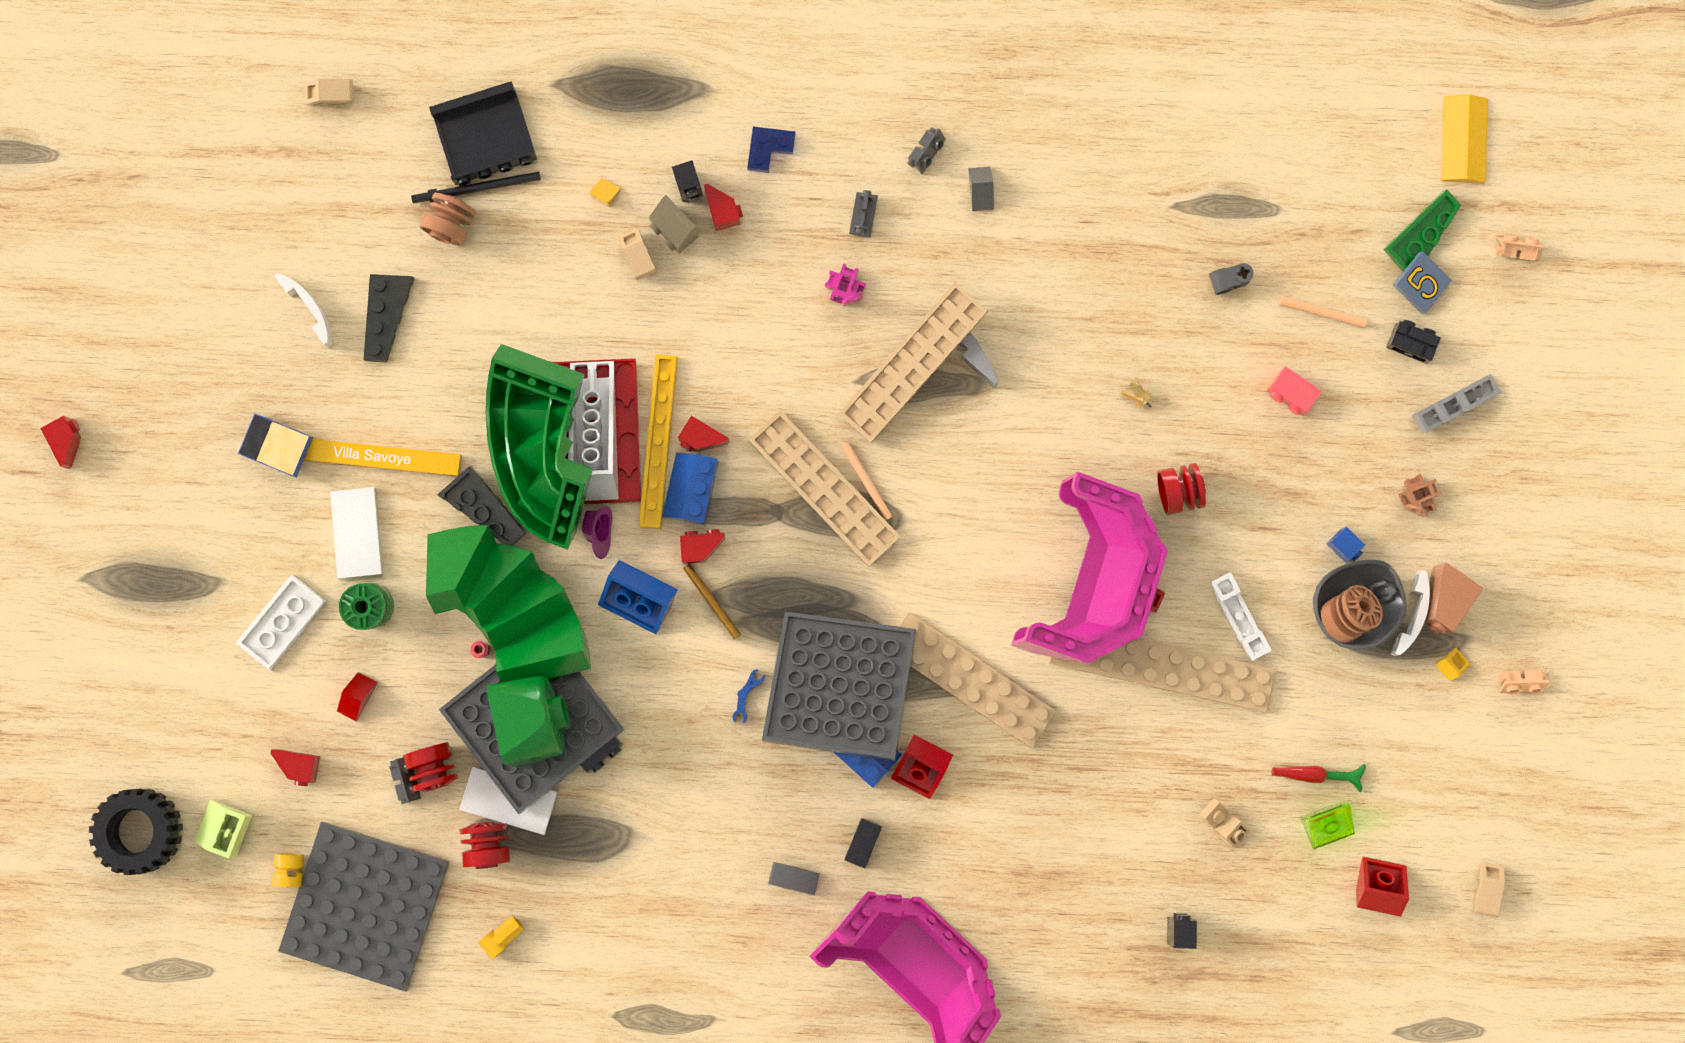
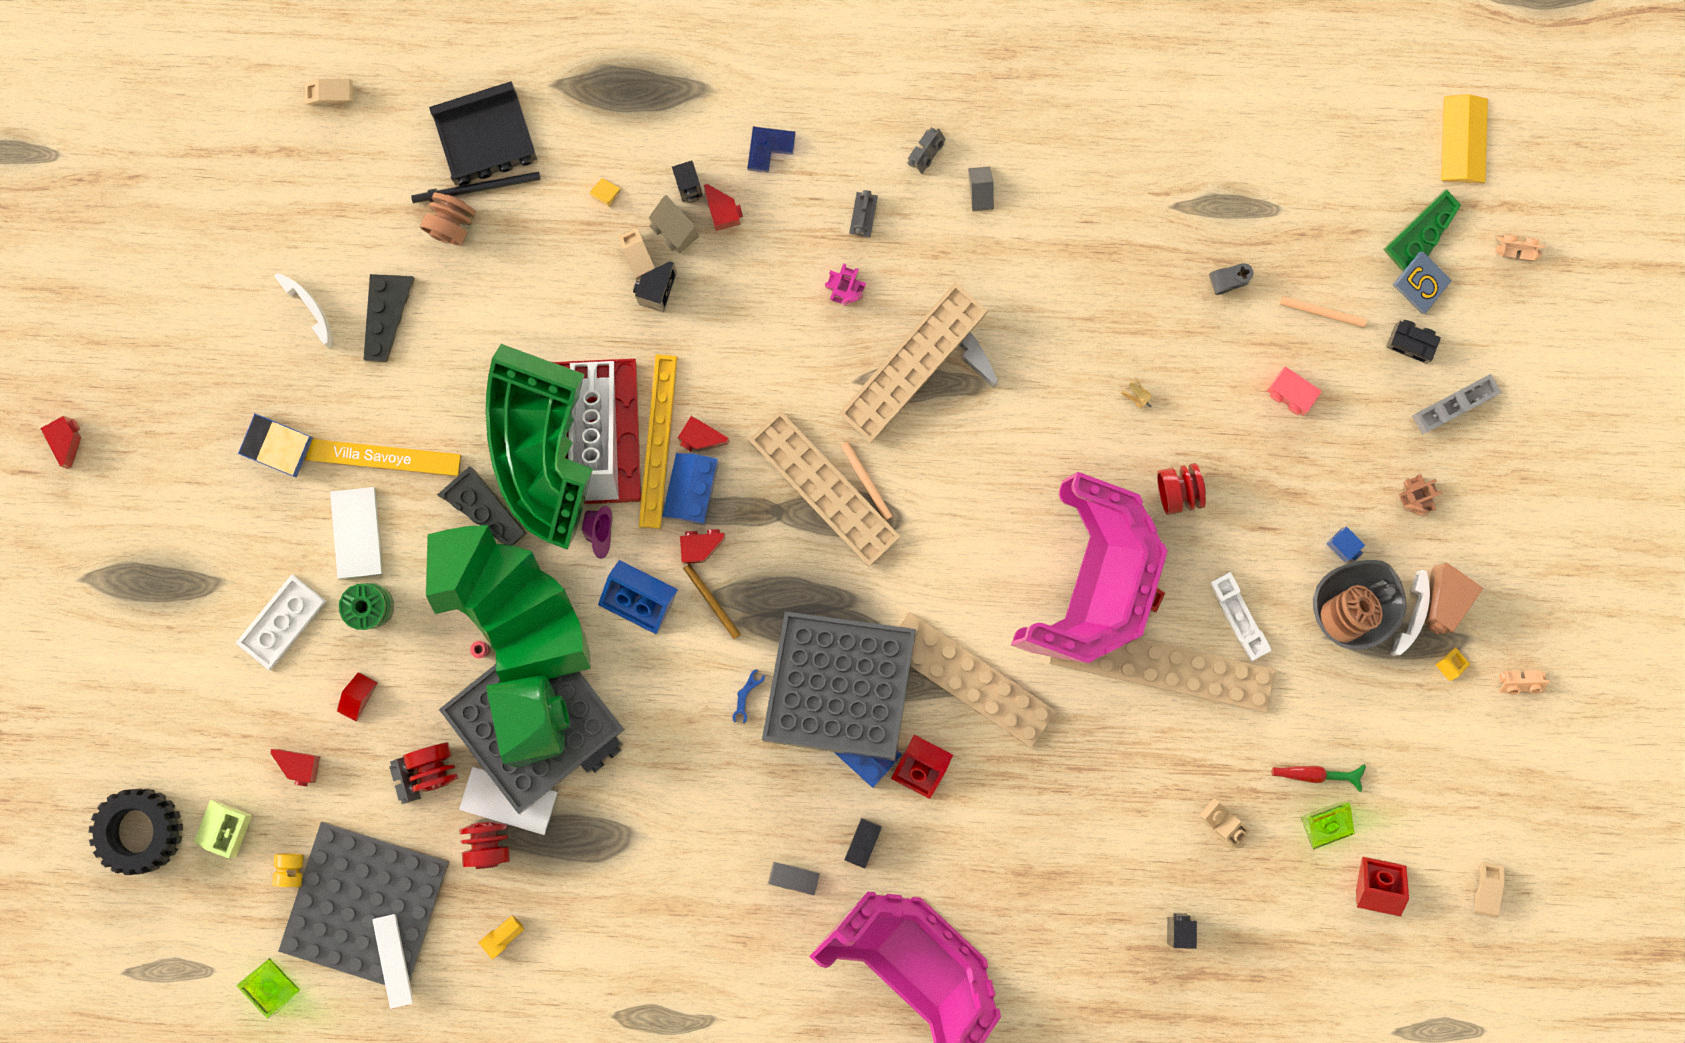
(268, 988): none -> clear neon green slope
(393, 961): none -> white tile
(655, 287): none -> black slope

